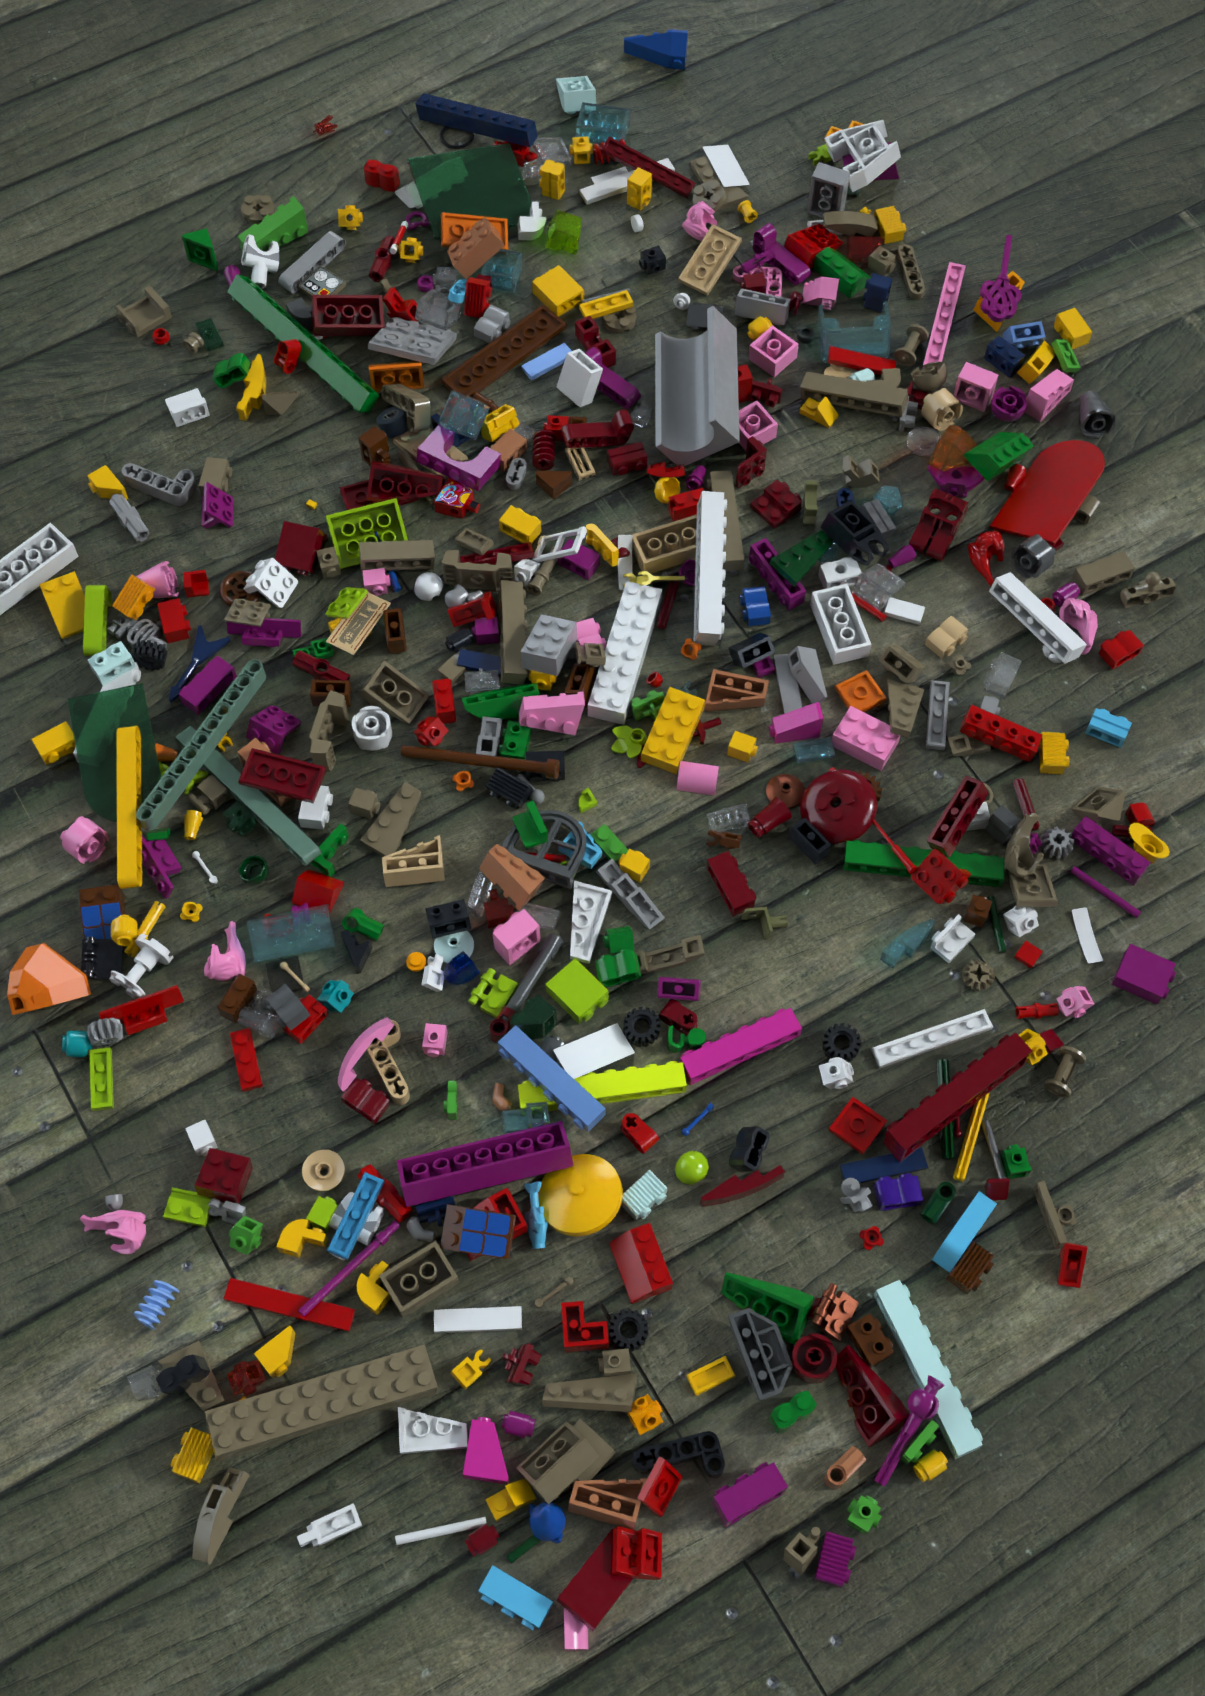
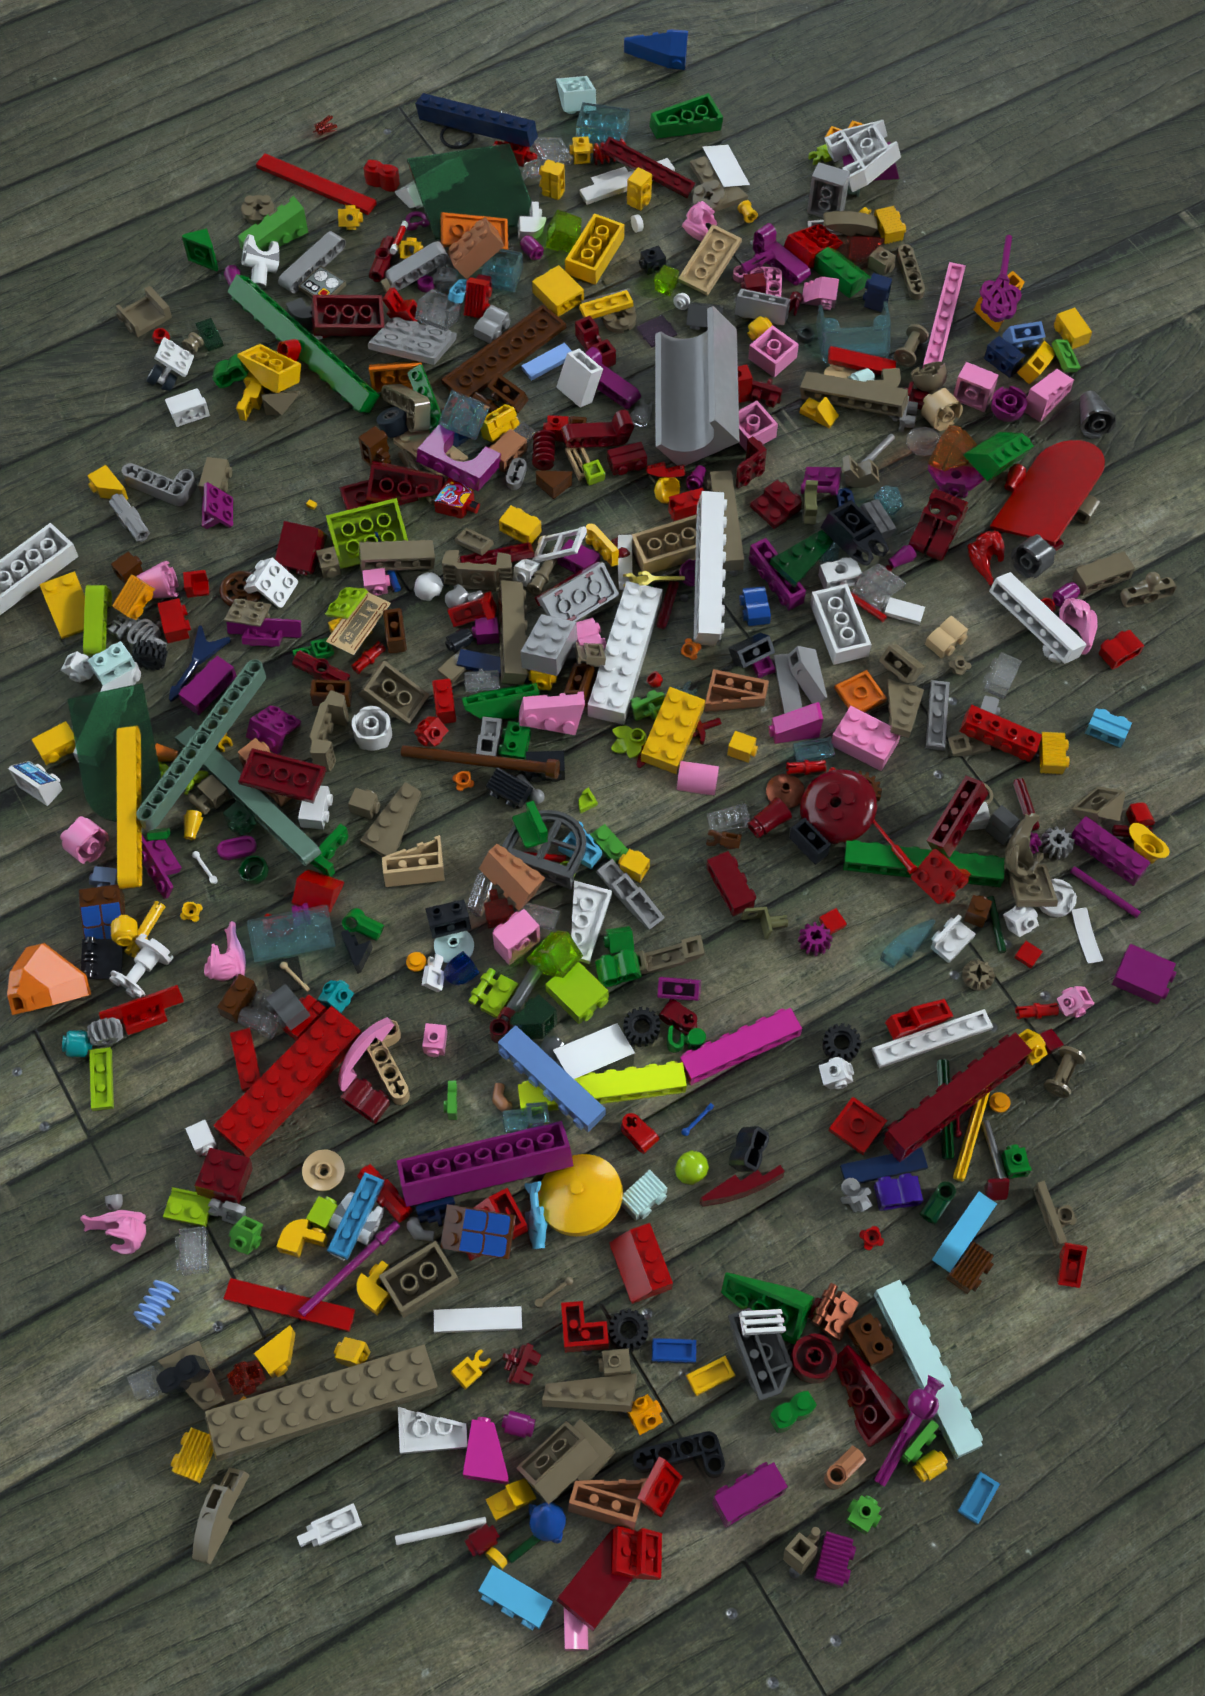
(36, 781): none -> white slope
(77, 667): none -> white brick
(103, 876): none -> sand blue brick
(127, 565): none -> reddish brown brick
(173, 358): none -> white plate
(193, 1251): none -> clear brick
(236, 847): none -> magenta tile
(271, 368): none -> yellow slope
(288, 1082): none -> red brick
(315, 183): none -> red tile
(351, 1352): none -> yellow slope
(368, 657): none -> red pin
(418, 265): none -> light grey beam
(421, 385): none -> green bracket
(496, 1558): none -> yellow tile
(507, 392): none -> reddish brown brick
(531, 247): none -> magenta brick
(556, 954): none -> clear neon green plate
(579, 593): none -> light grey piece
(593, 472): none -> lime slope
(594, 249): none -> yellow brick
(654, 326): none -> clear purple piece
(666, 280): none -> clear neon green brick
(673, 1350): none -> blue tile
(687, 118): none -> green wedge
(762, 1313): none -> white tile
(805, 767): none -> red pin
(820, 944): none -> magenta gear
(827, 478): none -> magenta plate
(833, 921): none -> red tile
(880, 447): none -> light grey bar
(918, 1018): none -> red slope
(978, 1498): none -> dark azure tile
(999, 1102): none -> light orange plate
(1065, 897): none -> white tile

